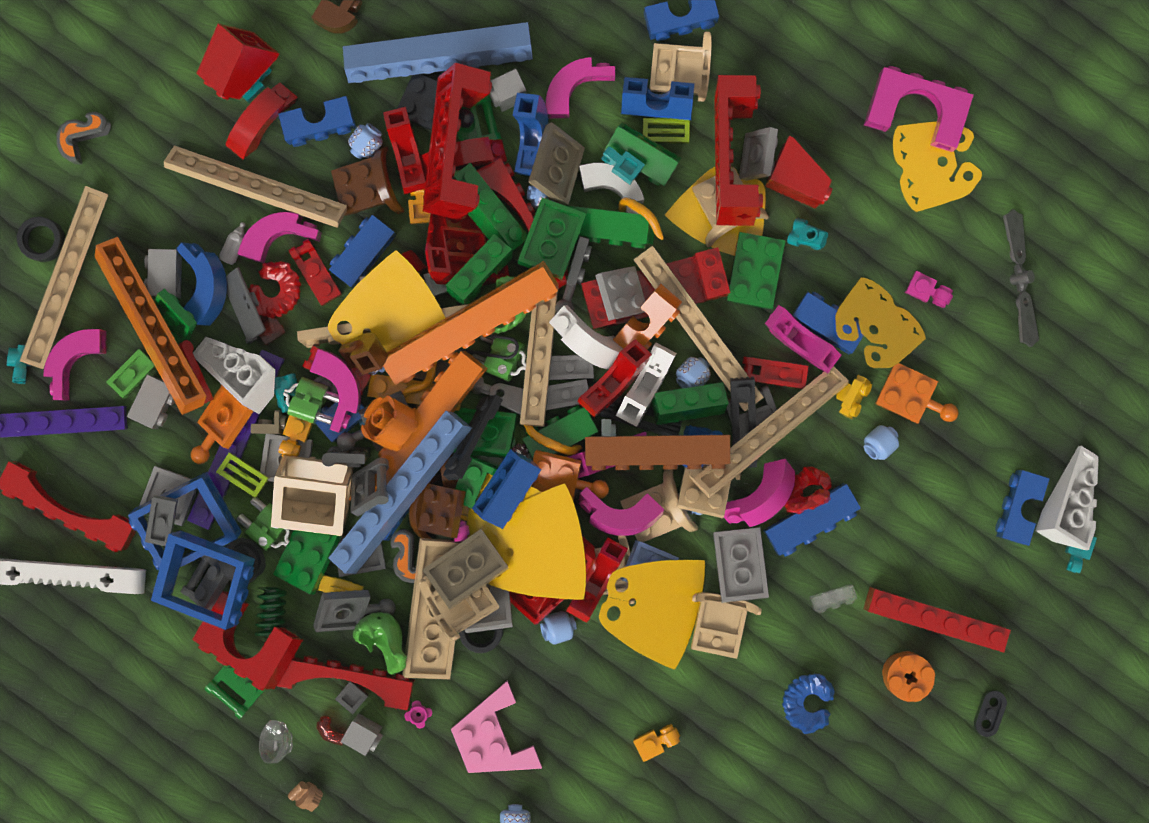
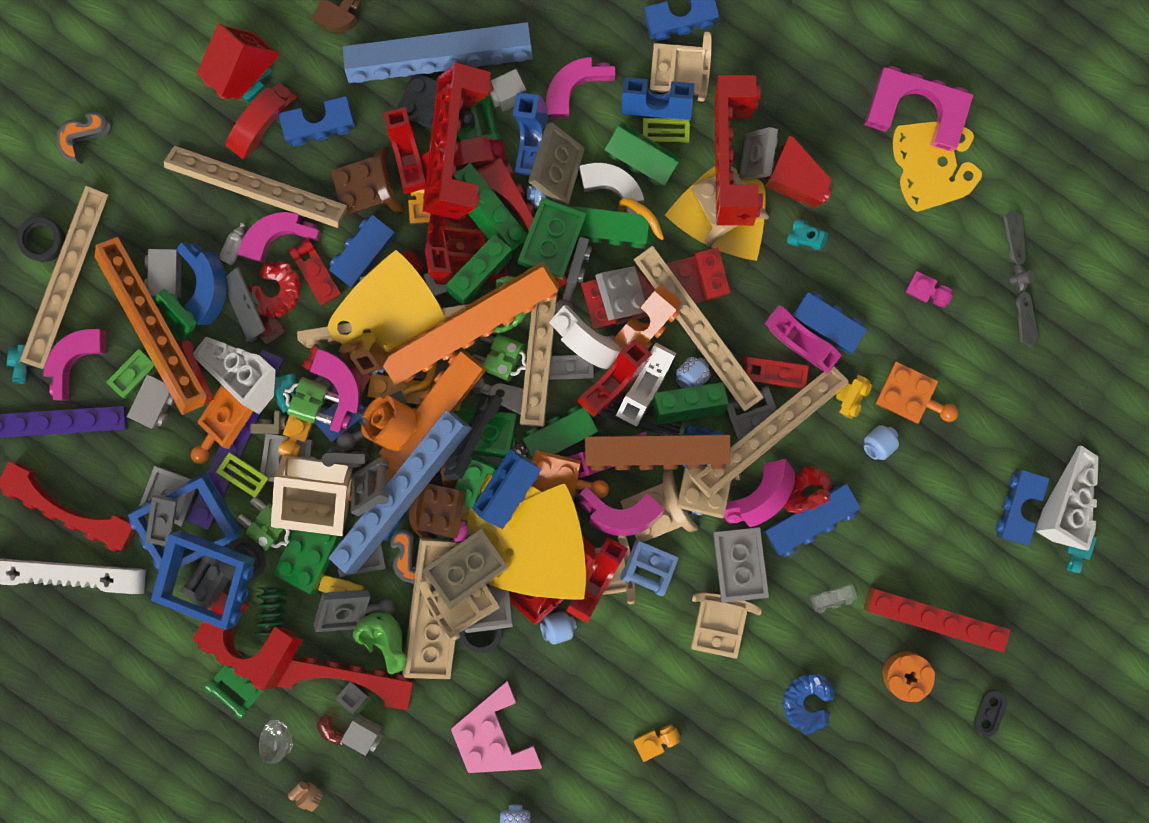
(365, 141): light blue head -> none
(414, 719): dark pink plate -> none
(495, 355): black piece -> none
(550, 443): light orange animal -> none
(565, 394): flat silver plate -> none
(607, 428): light aqua plate -> none
(625, 166): teal plate -> none
(663, 610): yellow piece -> none
(741, 392): black container -> none
(755, 270): green plate -> none
(883, 314): yellow piece -> none

